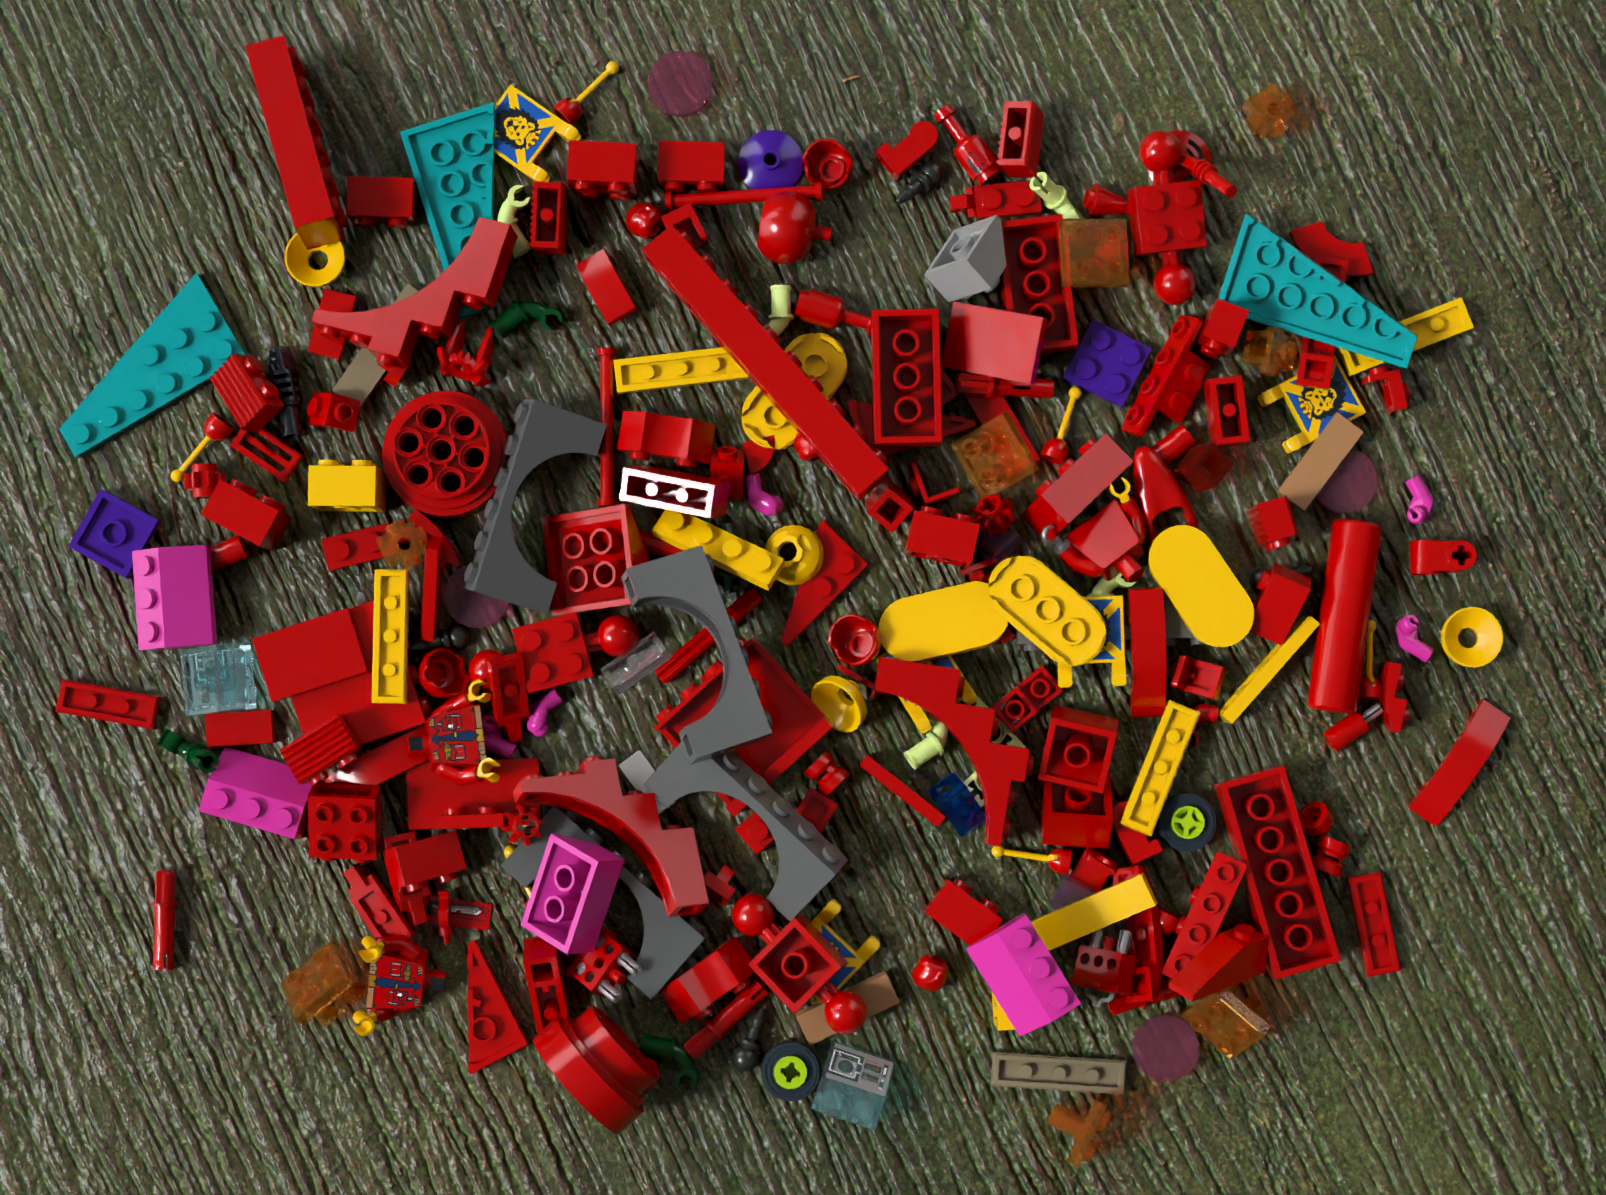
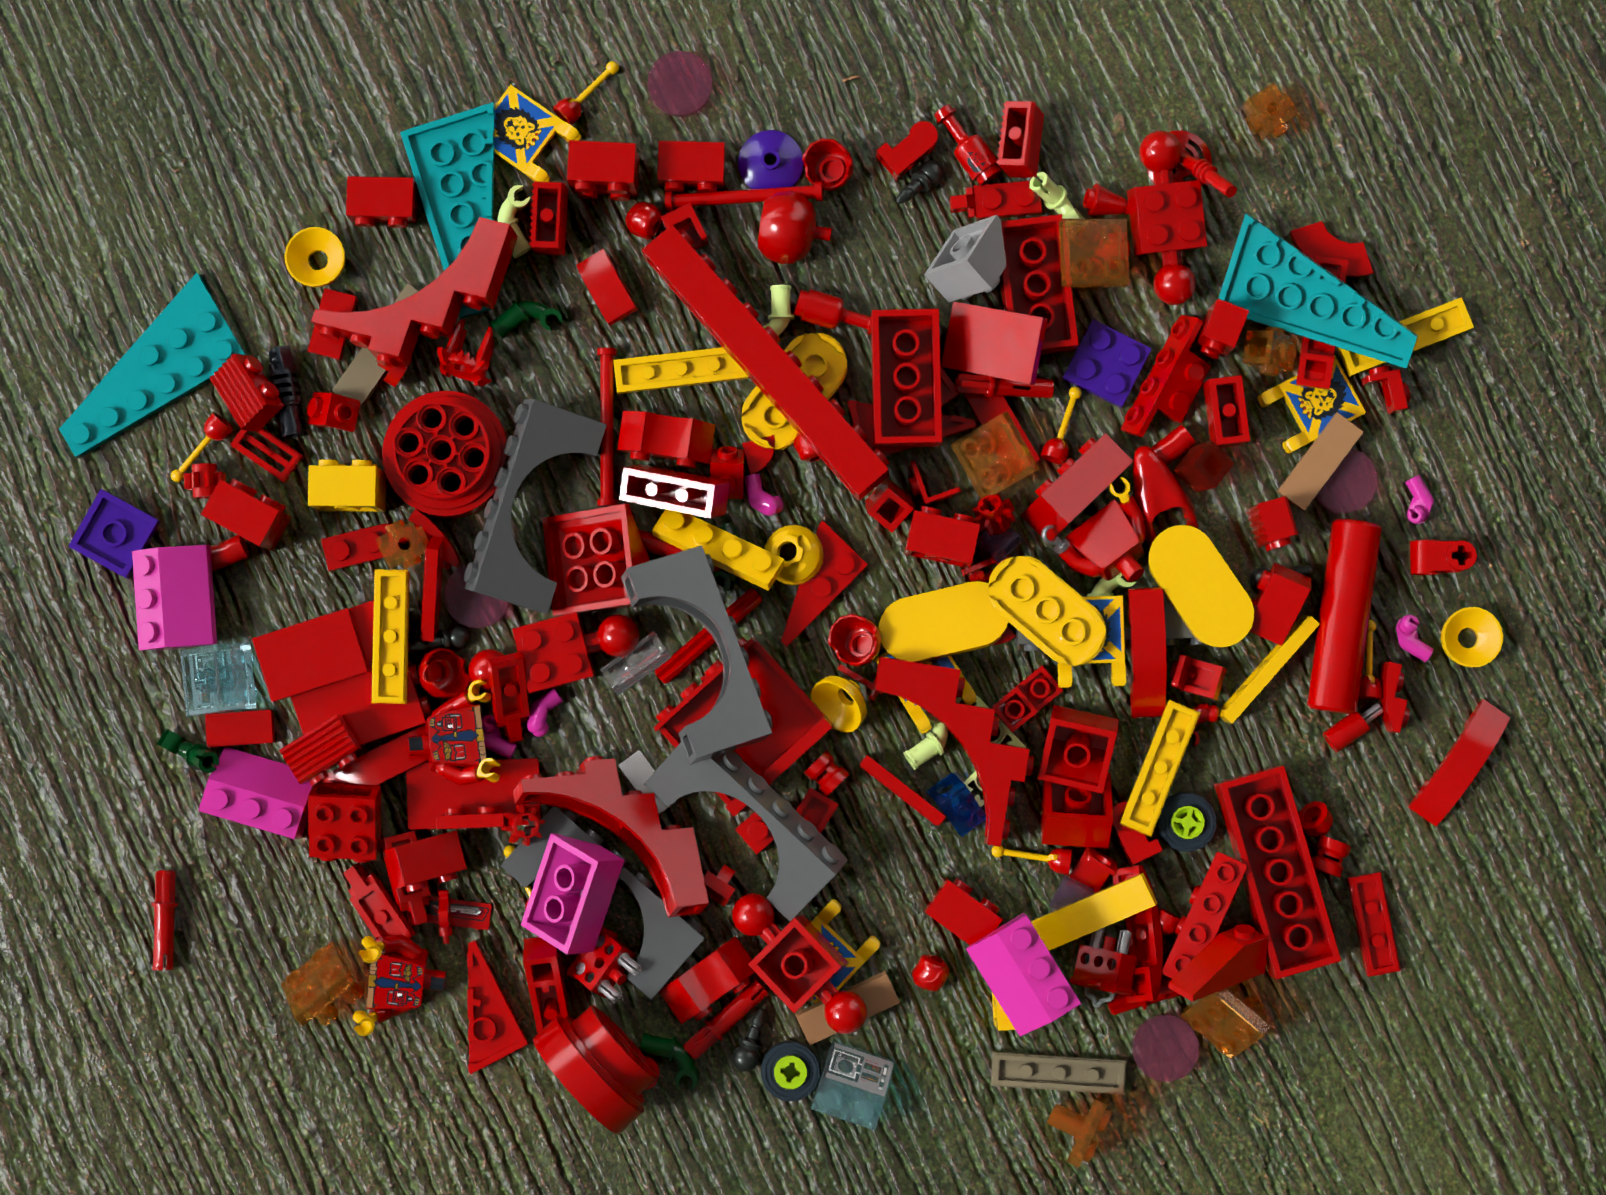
(108, 704): red tile -> none
(297, 142): red brick -> none

